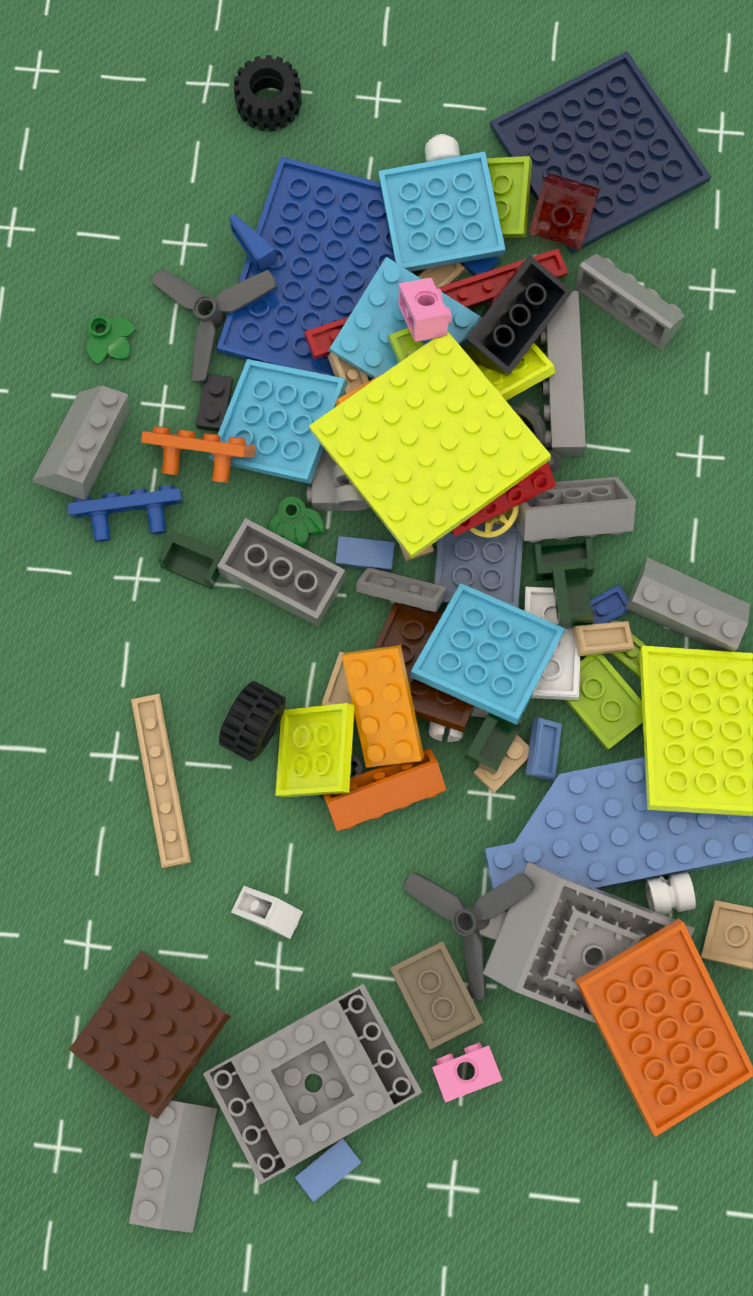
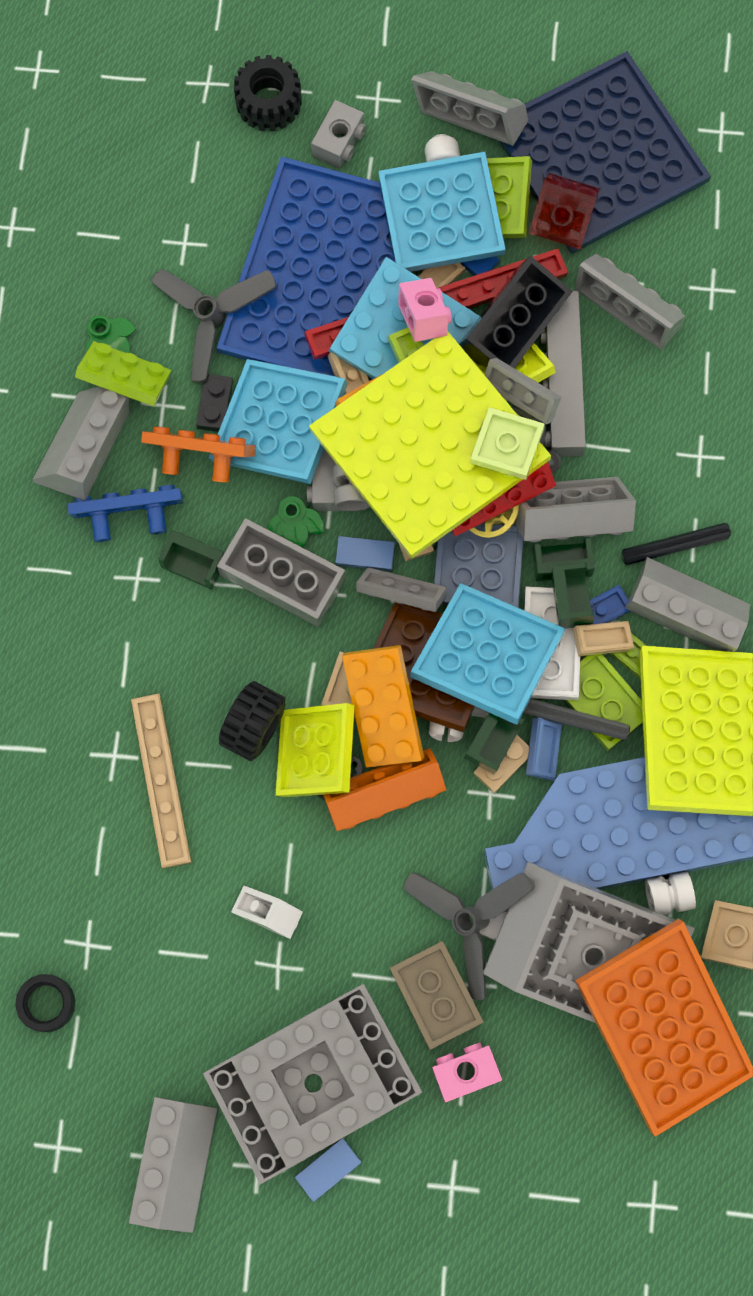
(23, 997): none -> black tyre
(123, 373): none -> lime plate
(149, 1034): reddish brown plate -> none
(257, 248): blue slope -> none
(339, 120): none -> light grey brick
(470, 106): none -> light grey slope
(507, 443): none -> yellowish green plate
(522, 391): none -> light grey plate
(577, 719): none -> dark grey axle
(676, 543): none -> black axle

